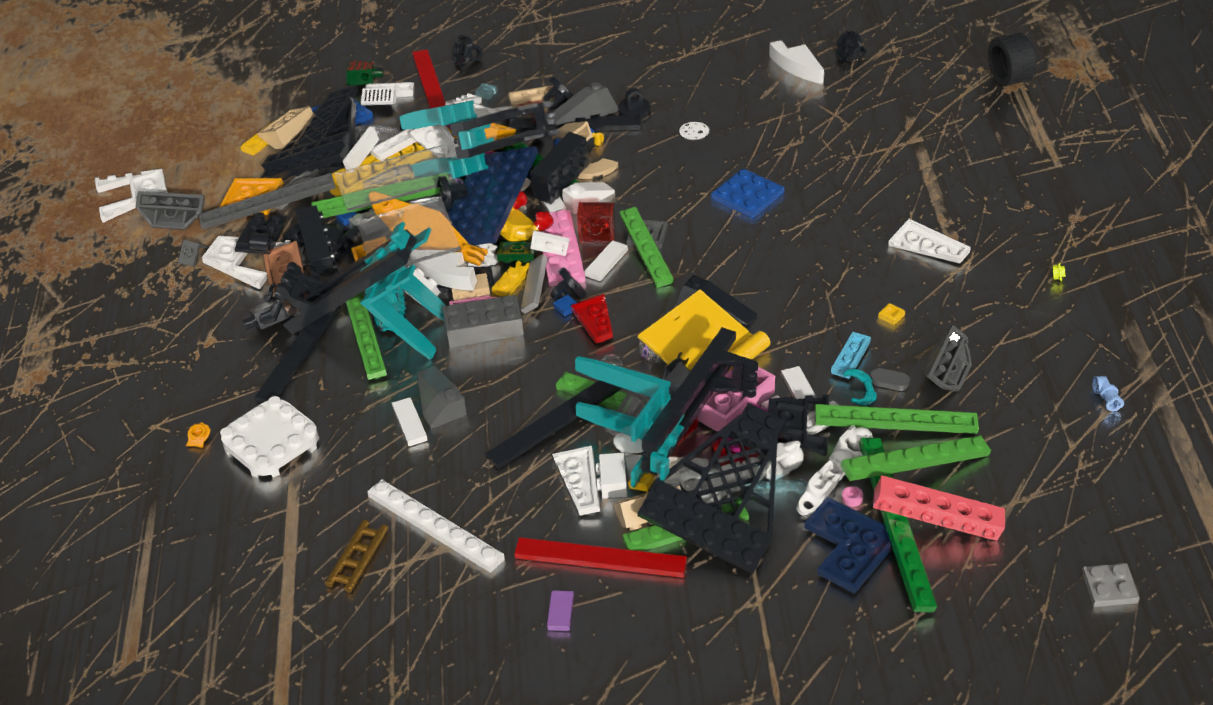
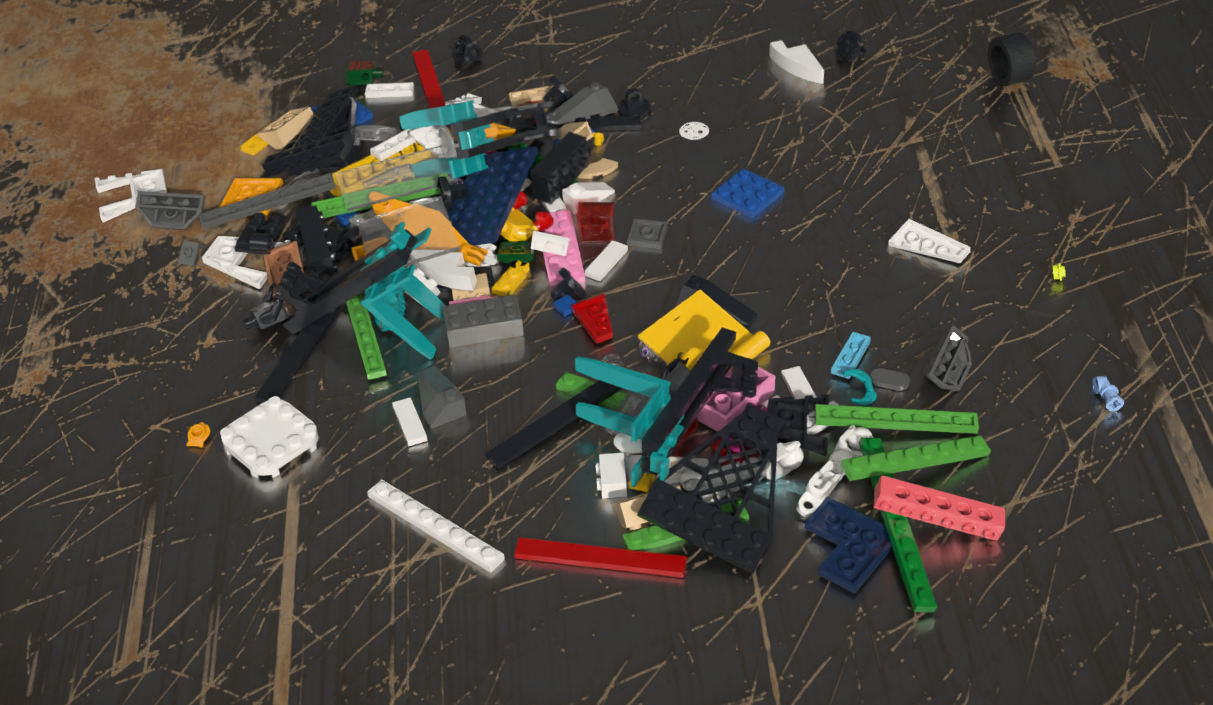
(359, 566): pearl gold bar -> none
(361, 149): white tile -> none
(378, 96): white panel -> none
(486, 91): clear light blue tile -> none
(534, 284): light grey tile -> none
(560, 610): medium lavender tile -> none
(579, 475): white wing -> none
(646, 247): bright green plate -> none
(852, 496): bright pink tile -> none
(891, 314): yellow tile -> none
(1110, 585): light grey plate -> none

